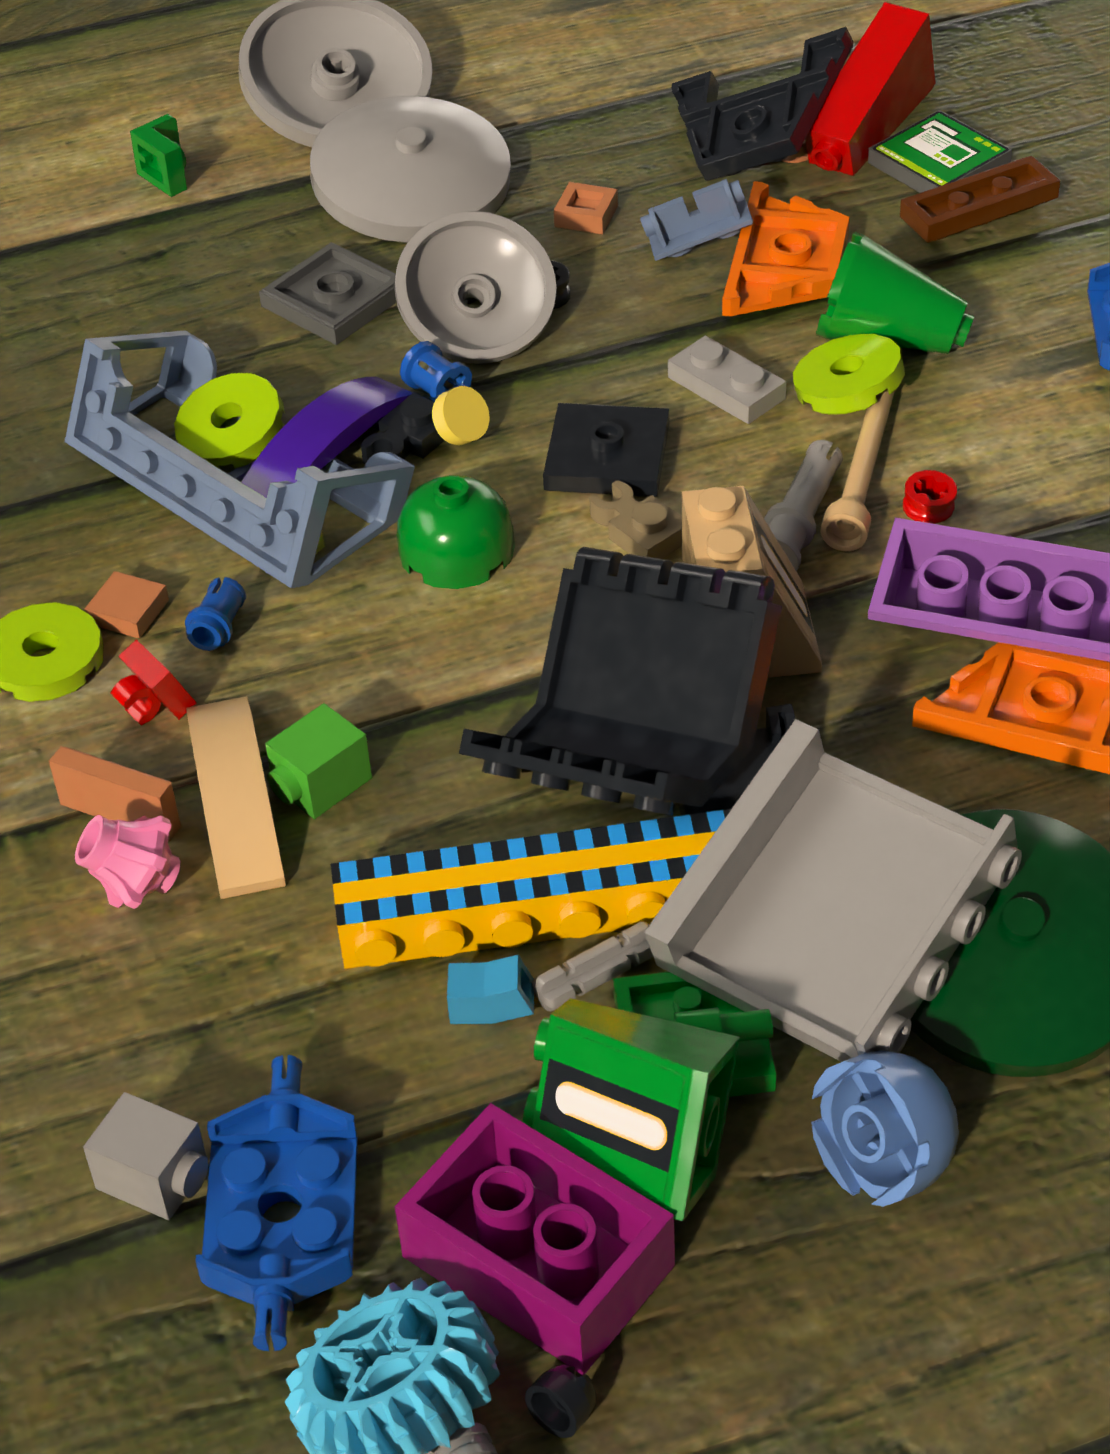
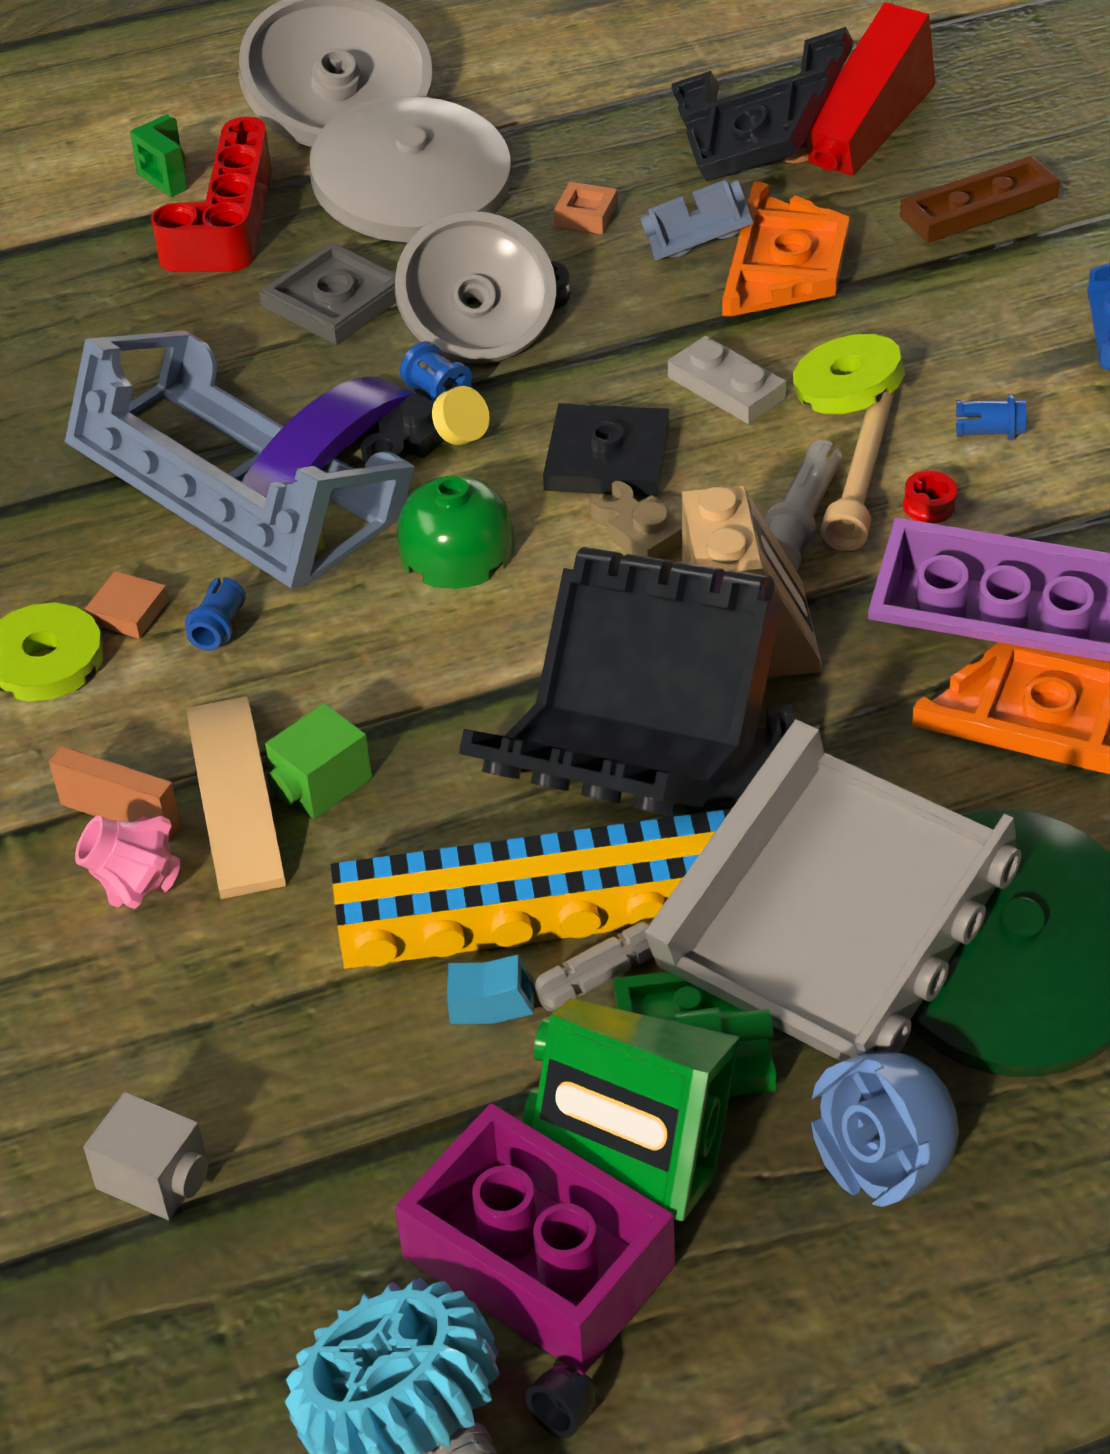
(149, 686): red tile -> none
(224, 398): lime tile -> none
(227, 226): none -> red beam
(272, 1154): blue plate -> none
(892, 299): green cone -> none
(937, 152): tile -> none
(995, 417): none -> blue pin

